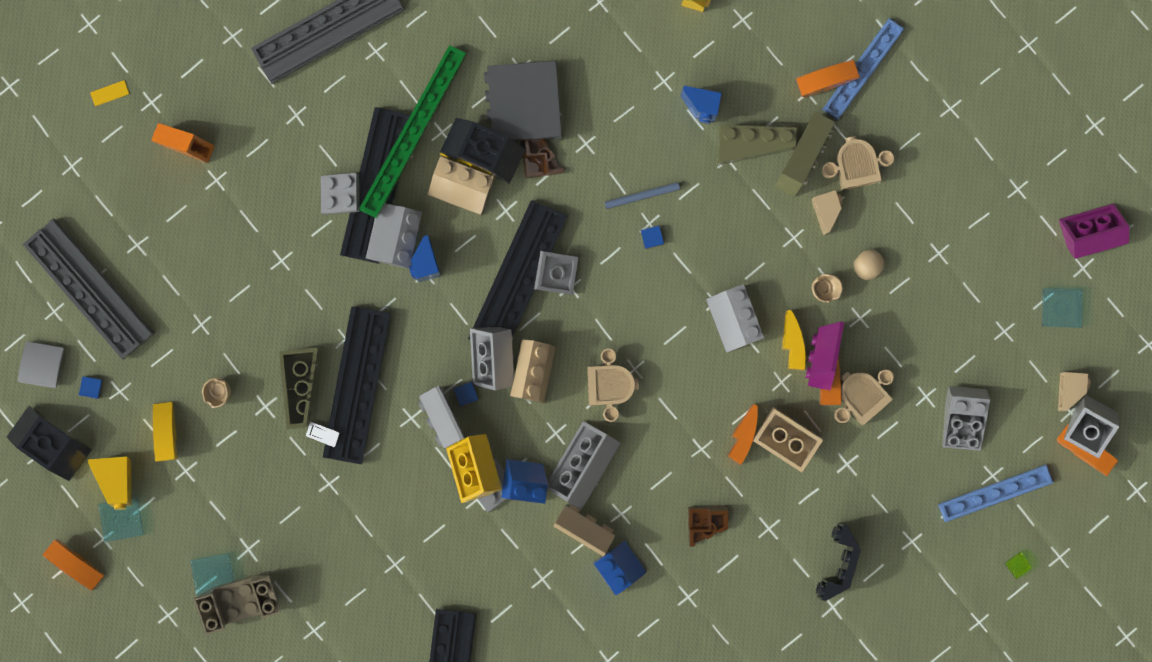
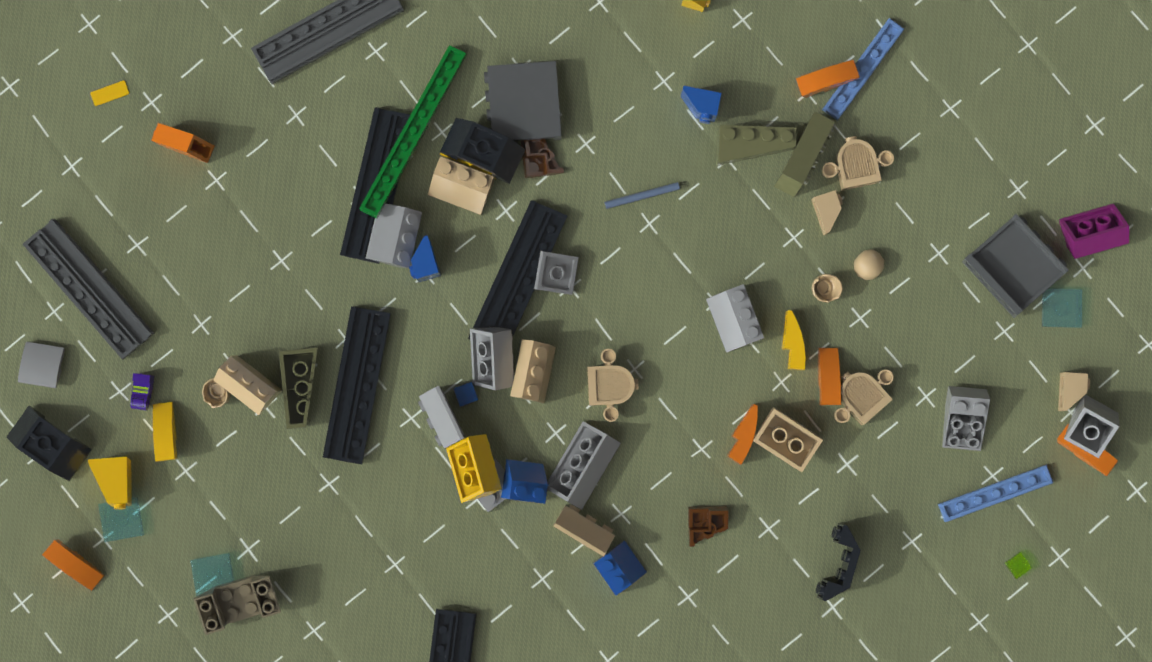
(90, 387): blue tile -> none
(141, 391): none -> dark purple leg
(246, 384): none -> tan slope
(322, 434): white sticker -> none
(340, 193): light grey plate -> none
(652, 237): blue tile -> none
(824, 356): magenta slope -> none
(1015, 265): none -> dark grey panel

